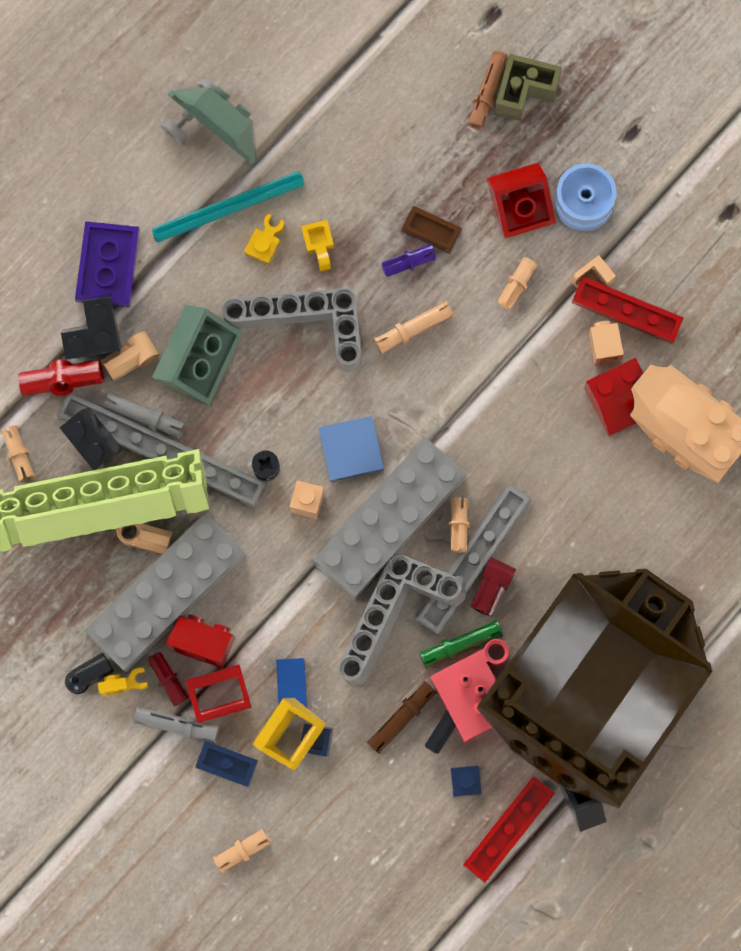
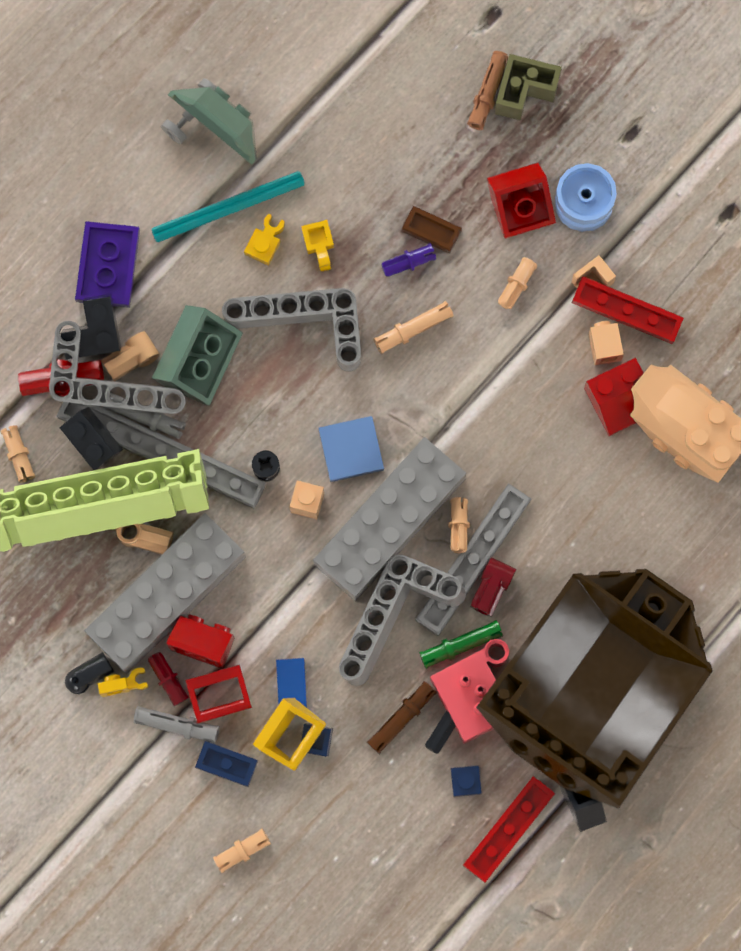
(104, 387): none -> light grey beam

